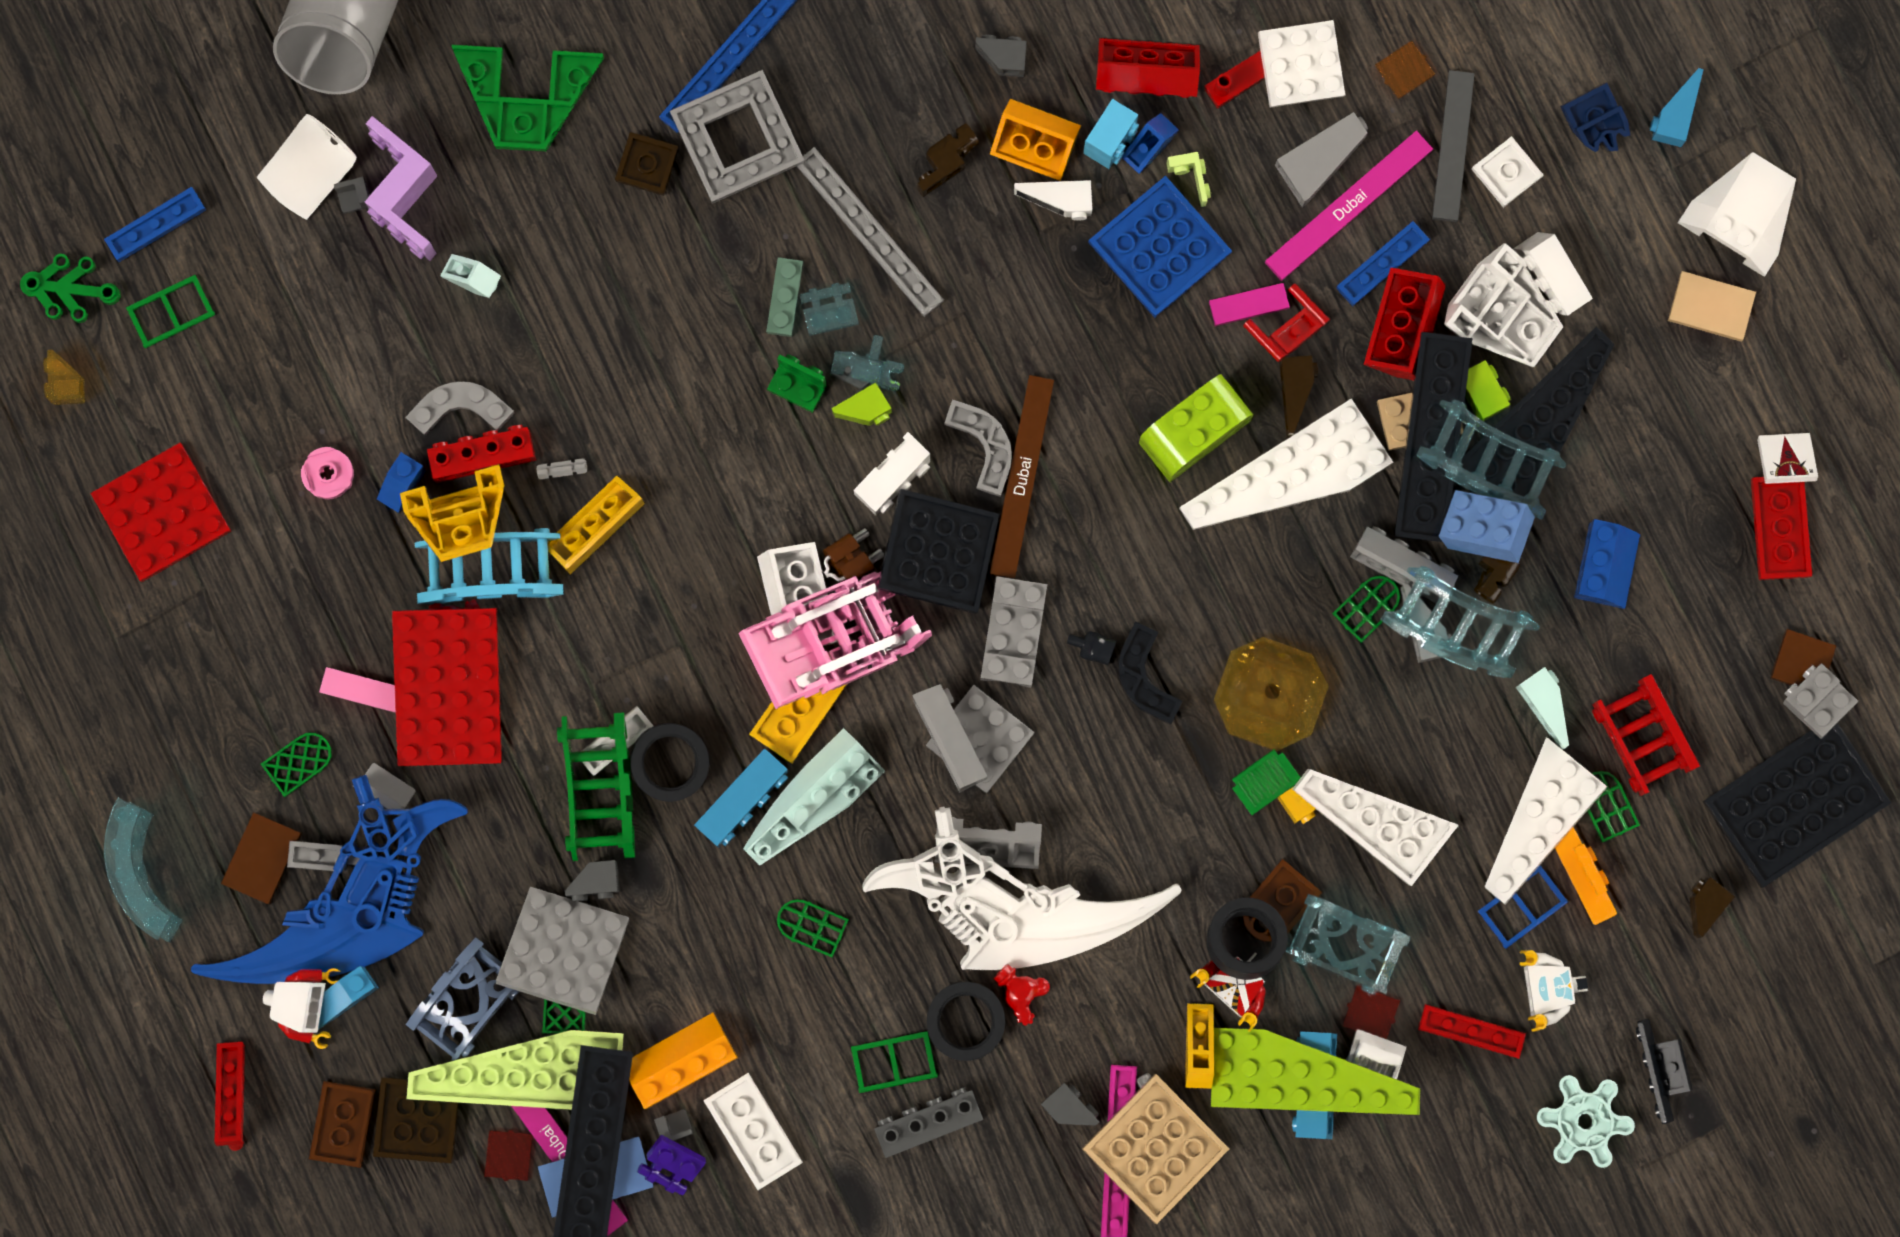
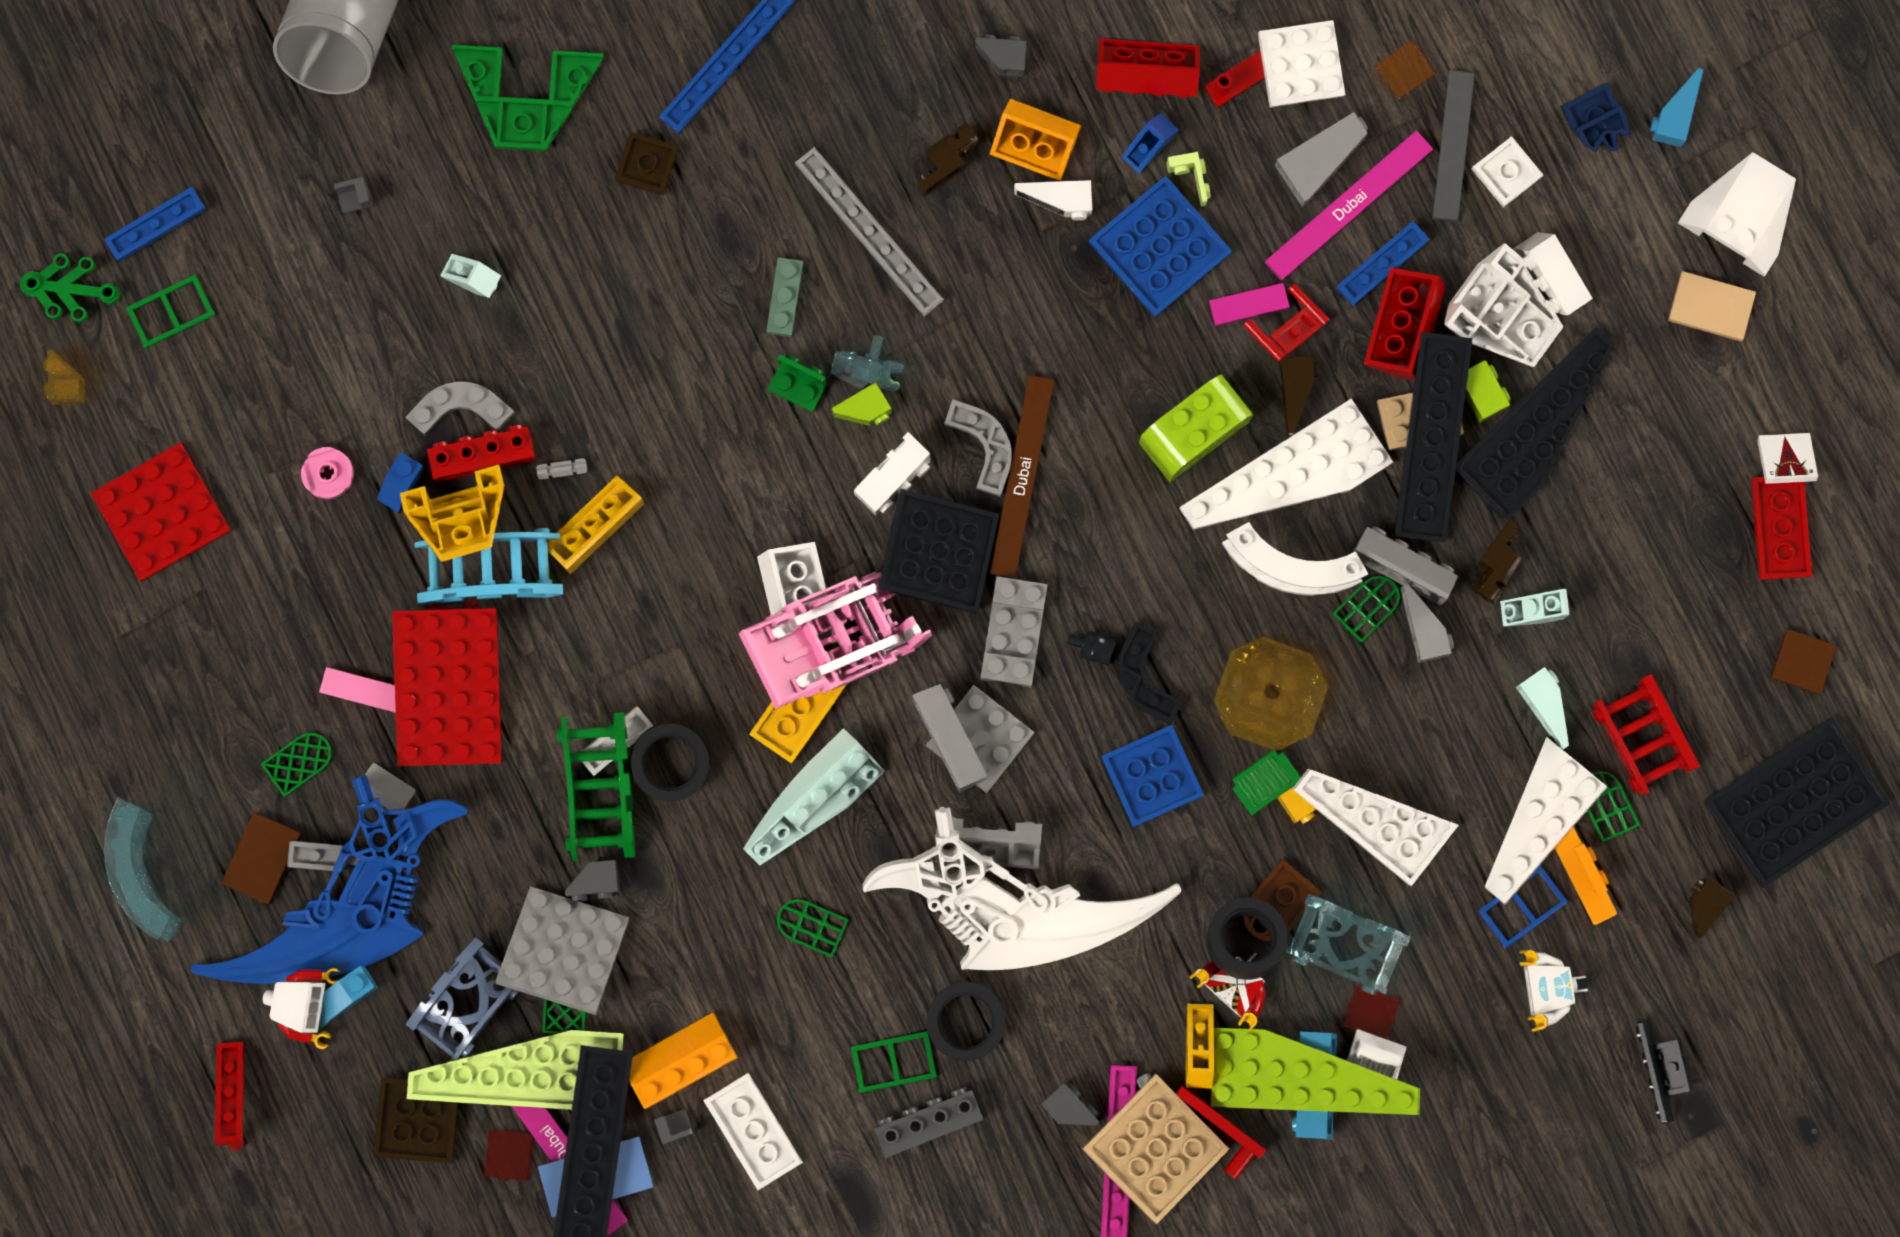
(306, 167): white piece -> none
(342, 1124): reddish brown tile -> none
(400, 189): lavender bracket -> none
(674, 1158): dark purple plate -> none
(741, 798): dark azure brick -> none
(751, 91): light grey plate -> none
(829, 316): clear light blue plate -> none
(848, 558): reddish brown piece -> none
(1021, 992): red animal -> none
(1111, 133): medium azure brick -> none
(1152, 776): none -> blue plate
(1250, 1146): none -> red piece
(1289, 573): none -> white fence
(1451, 649): clear light blue fence -> none
(1471, 1031): red tile -> none
(1476, 480): clear light blue fence -> none
(1486, 526): medium blue brick -> none
(1535, 608): none -> light aqua slope
(1603, 1124): light aqua plate -> none
(1607, 564): blue slope -> none
(1819, 700): light grey plate -> none

